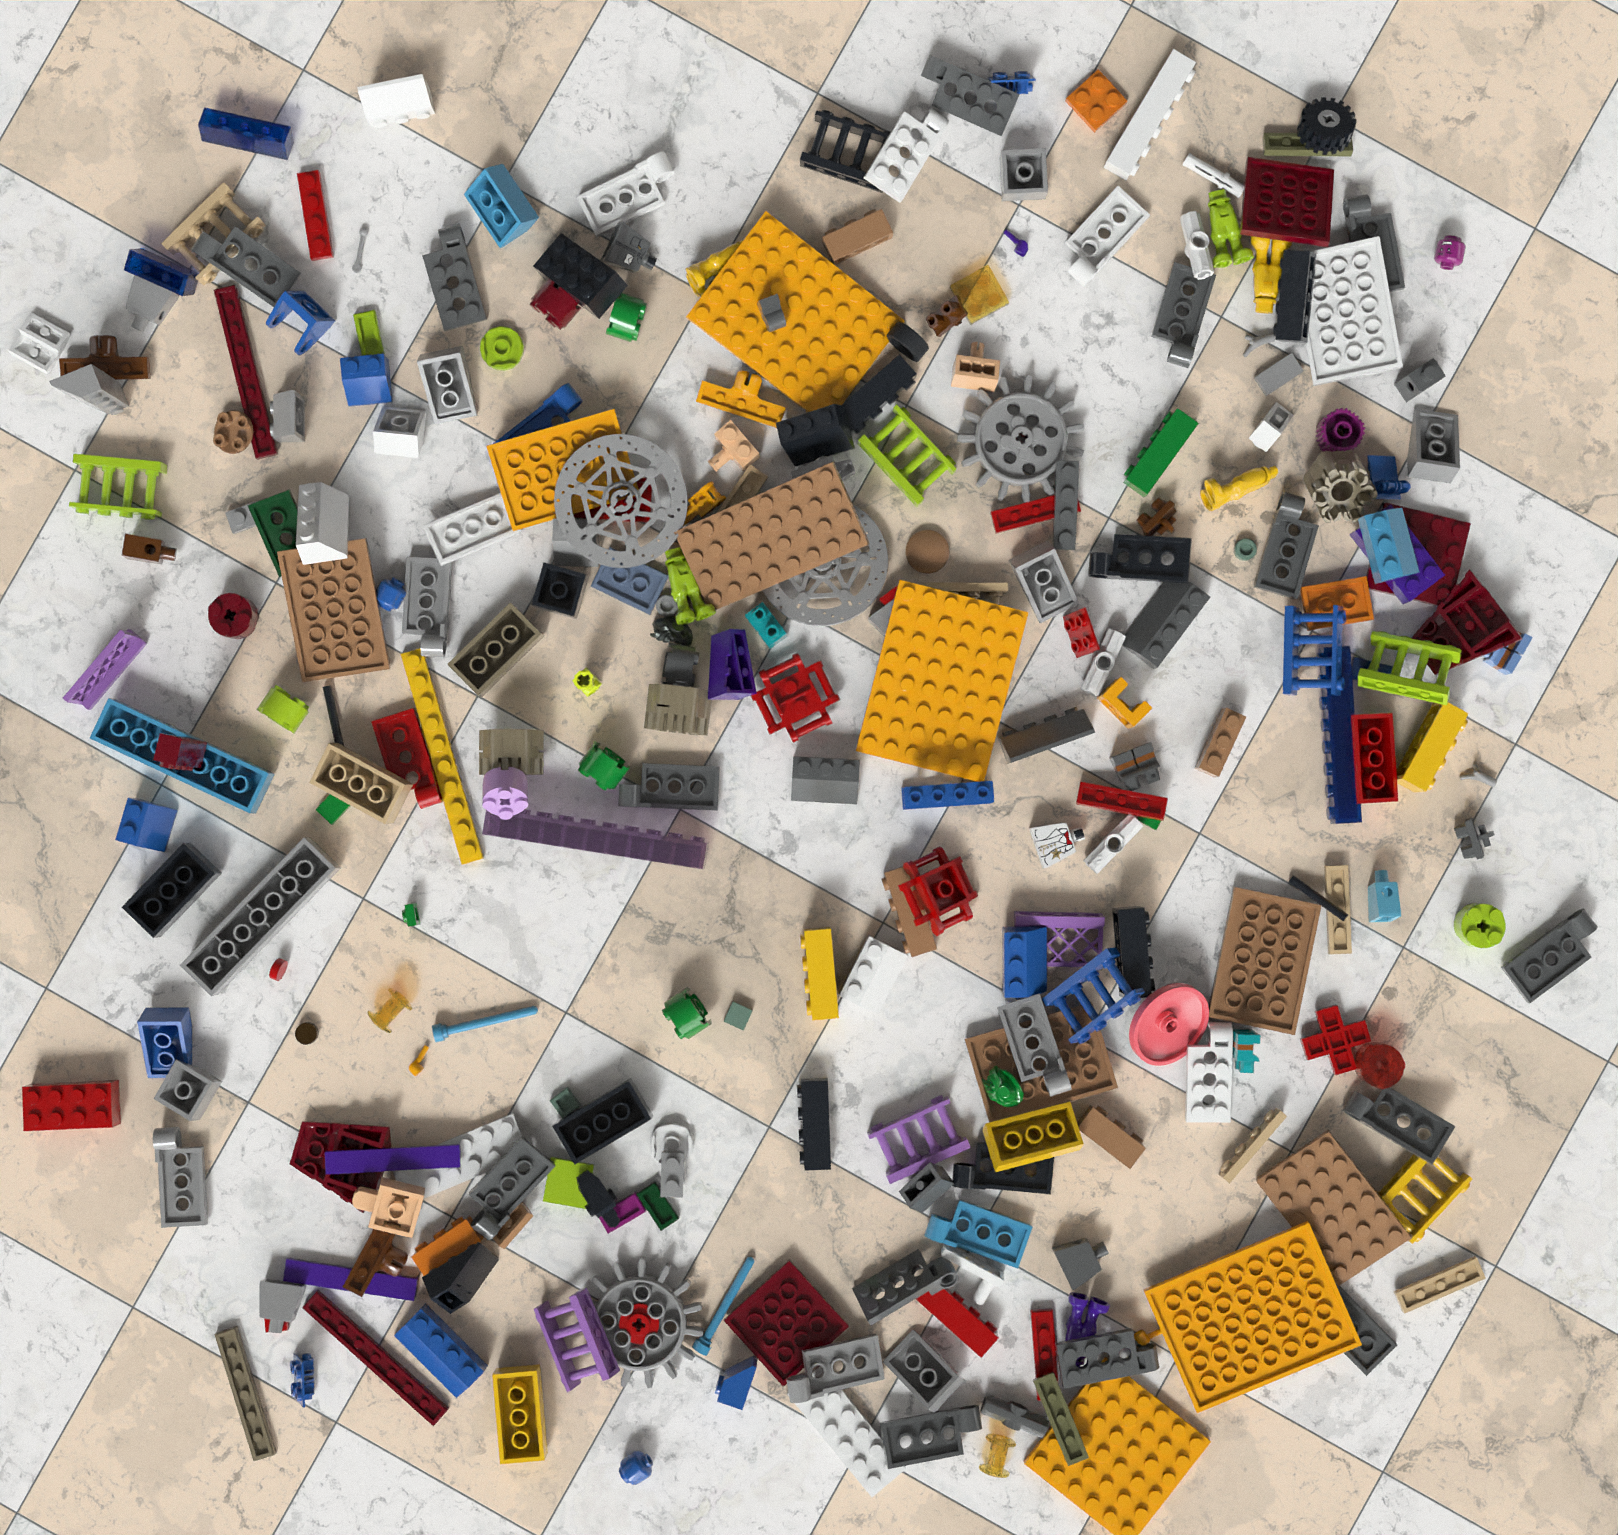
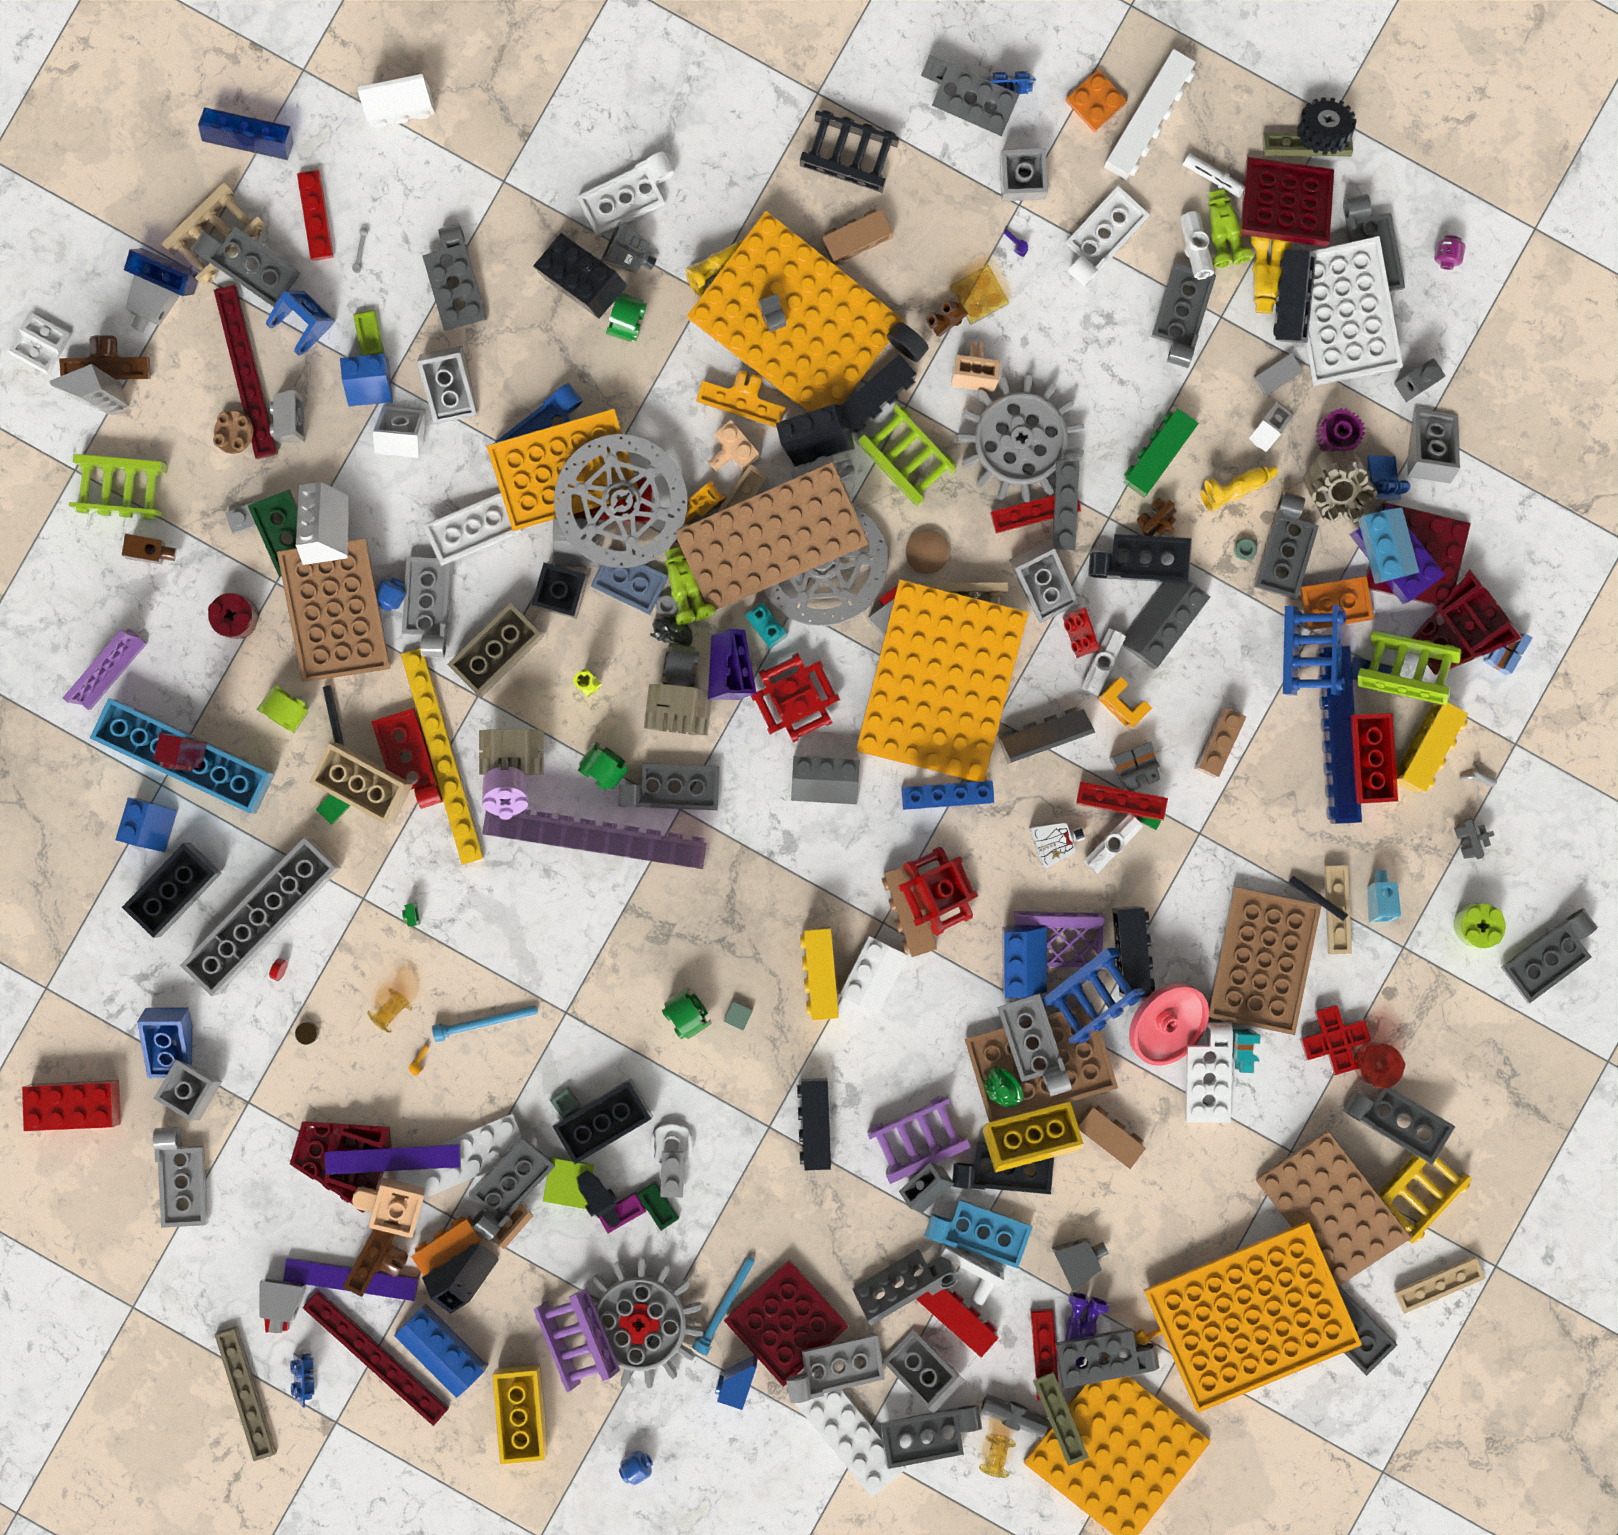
(501, 205): dark azure slope -> none
(501, 348): lime tile -> none
(555, 304): dark red brick -> none
(878, 174): white hinge -> none
(1246, 1151): tan plate -> none
(1258, 341): light grey bar -> none

